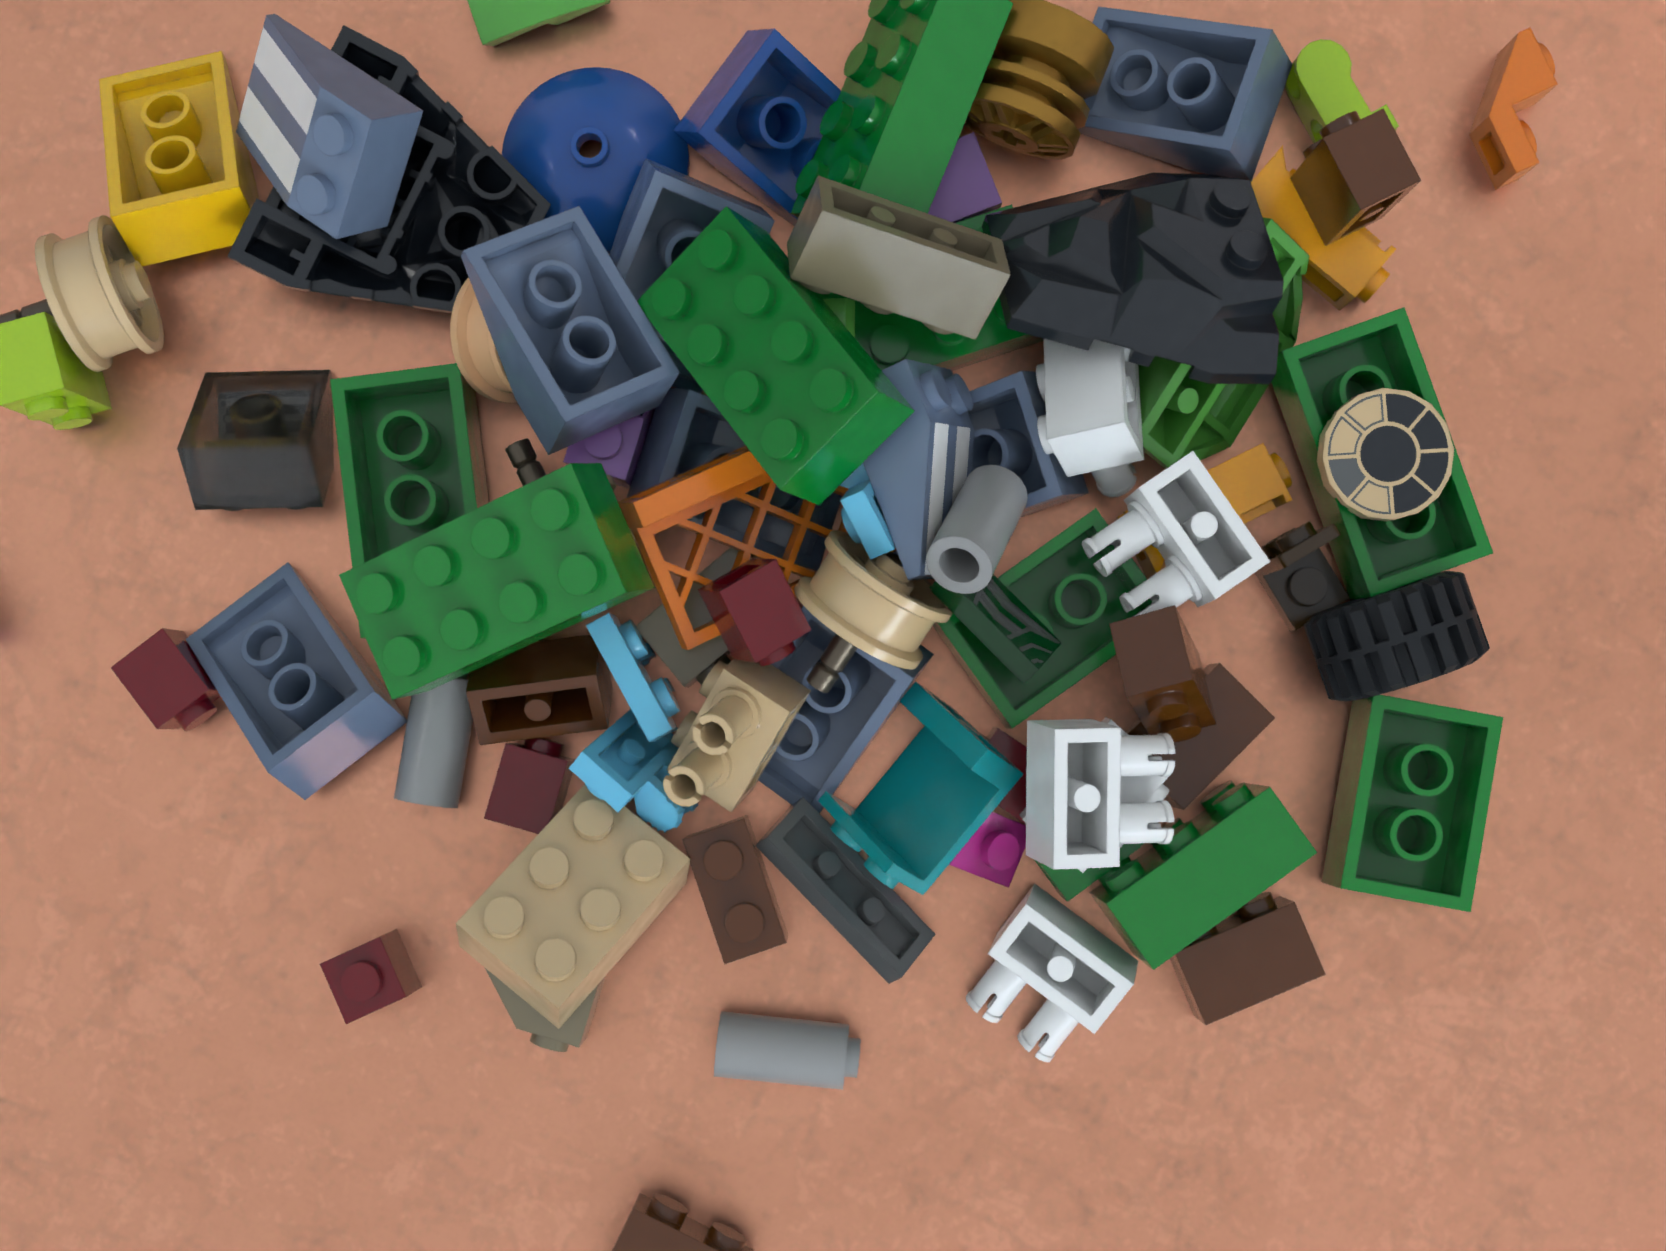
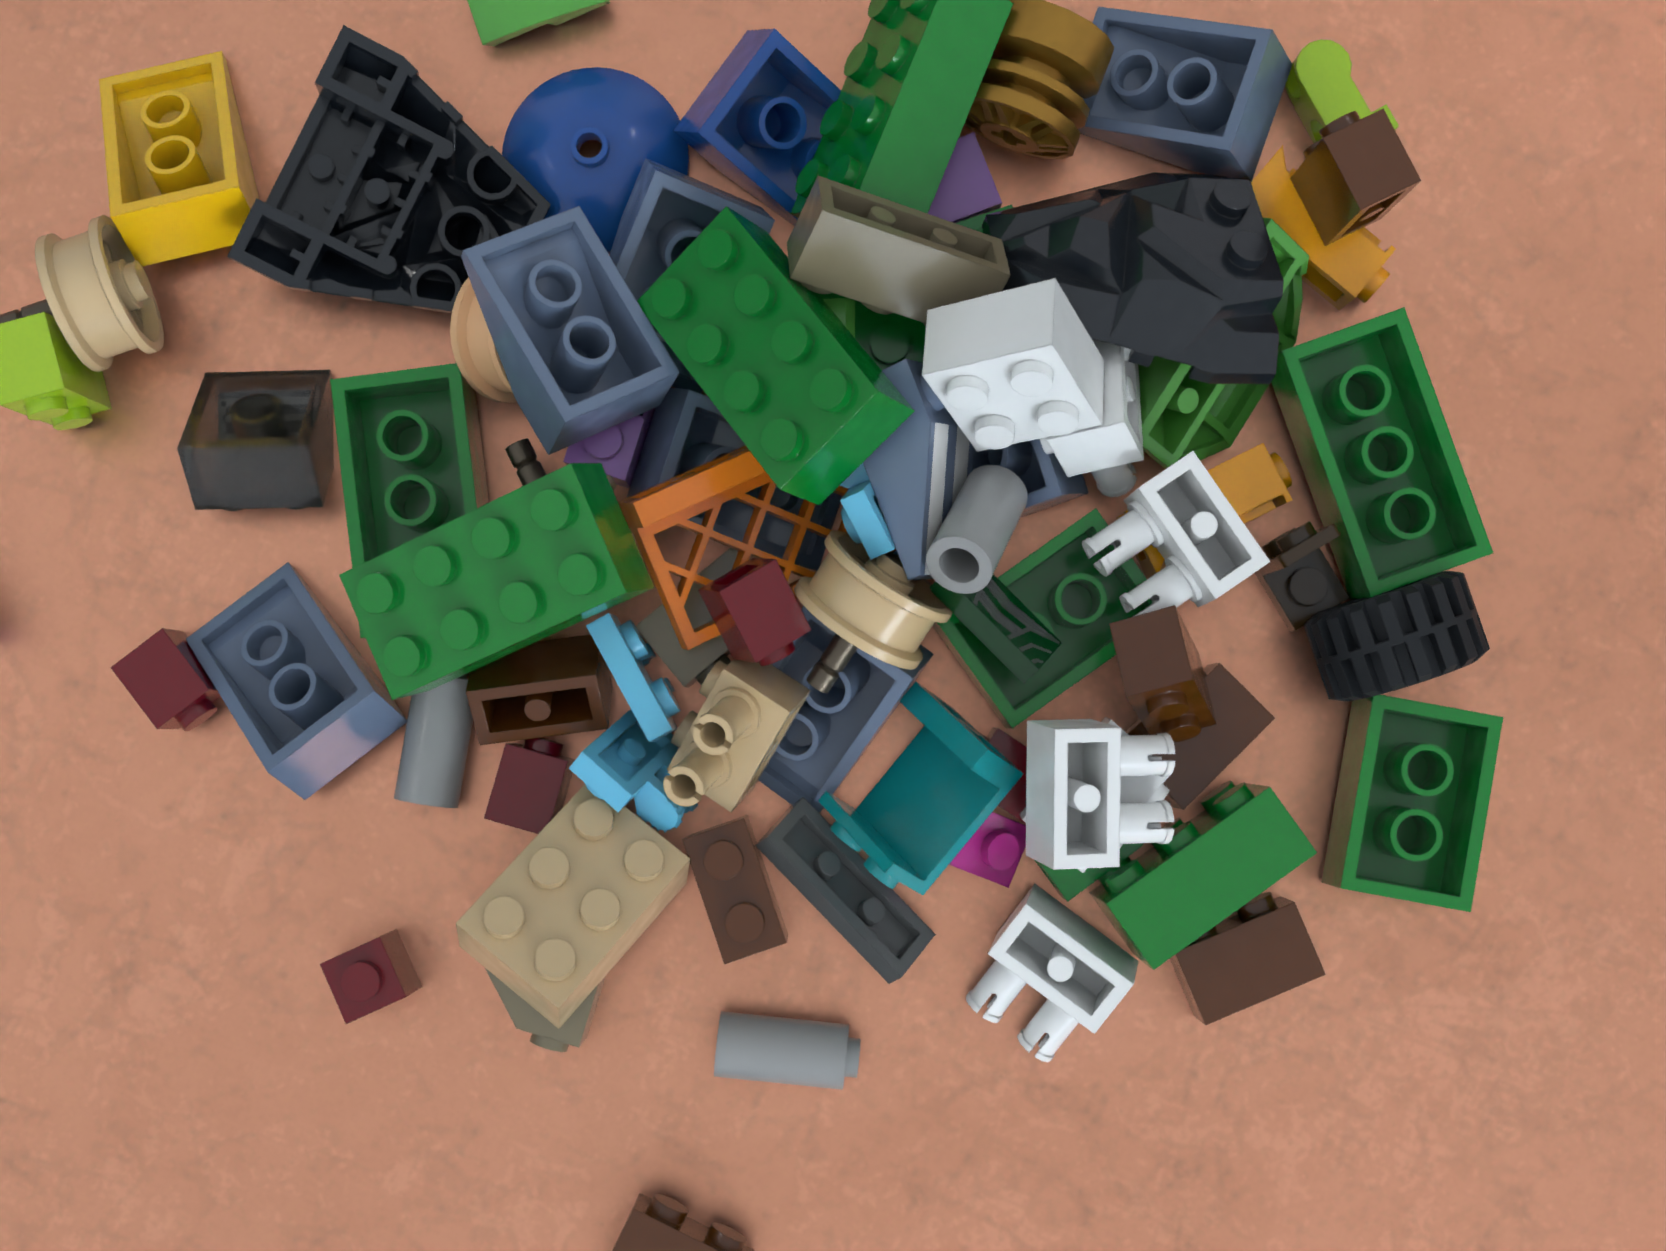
(325, 132): sand blue slope -> none
(1014, 366): none -> white brick
(1385, 454): tile -> none
(1517, 81): orange slope -> none

